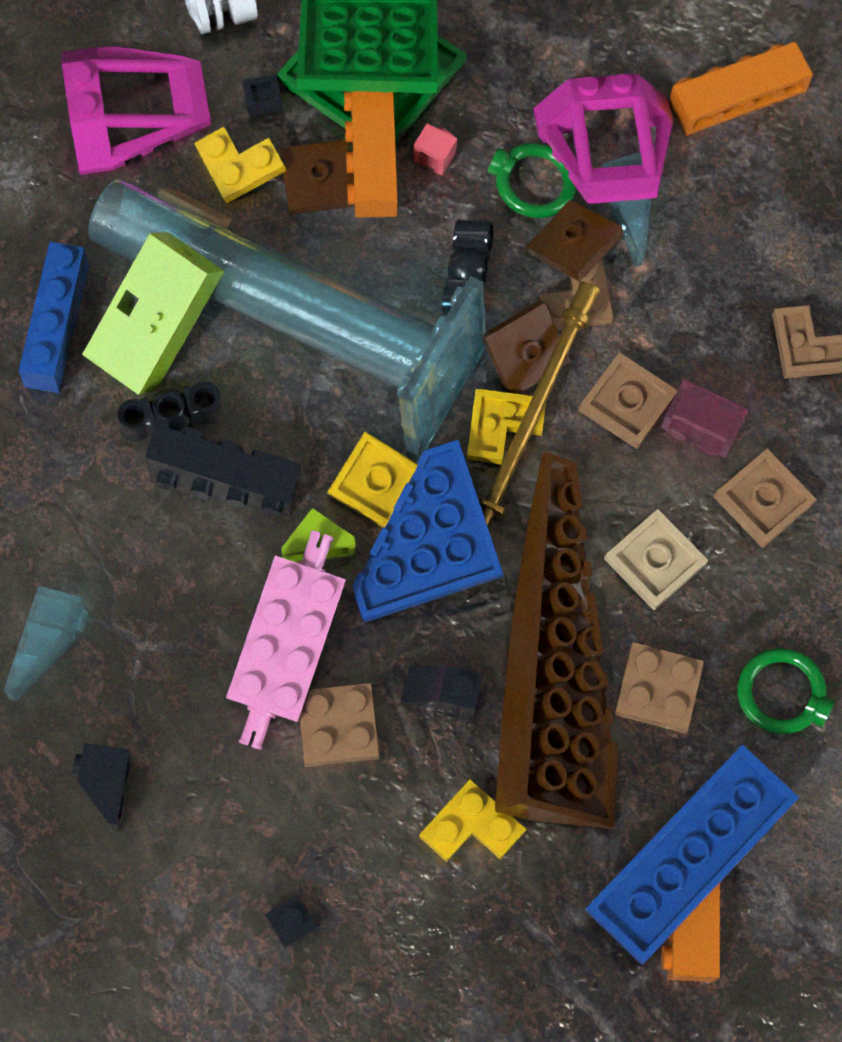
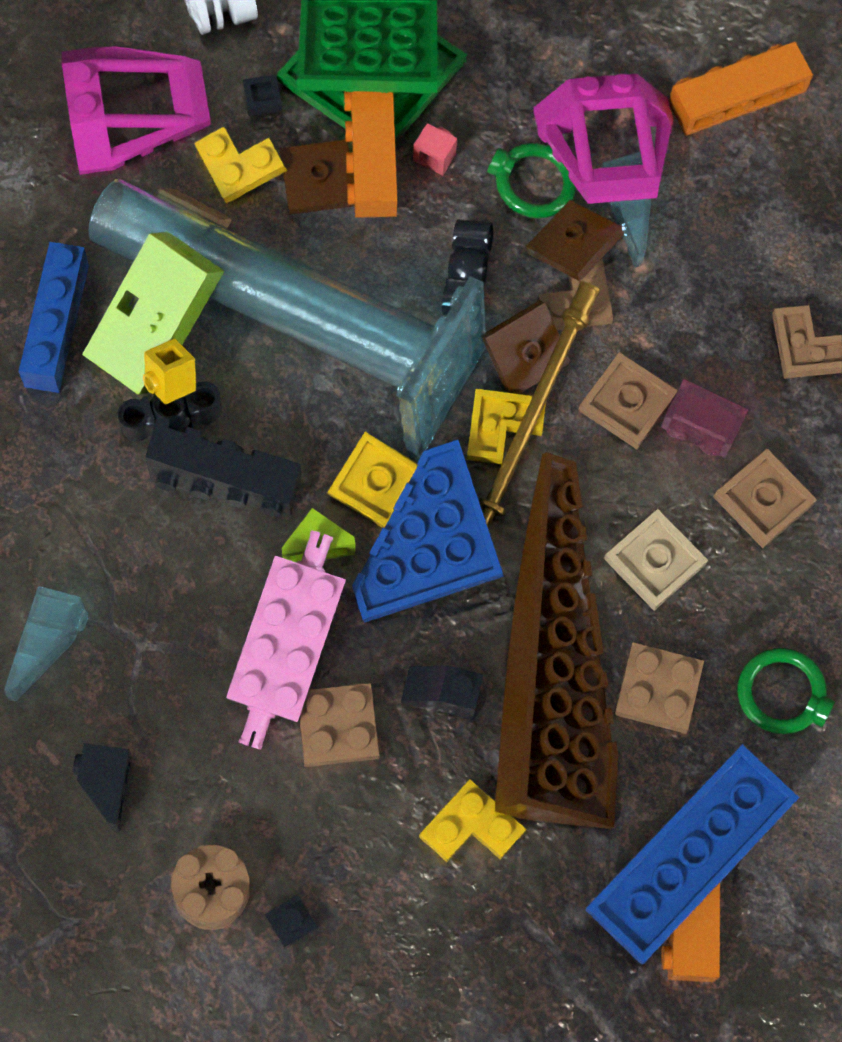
(169, 371): none -> yellow brick
(207, 864): none -> medium nougat brick

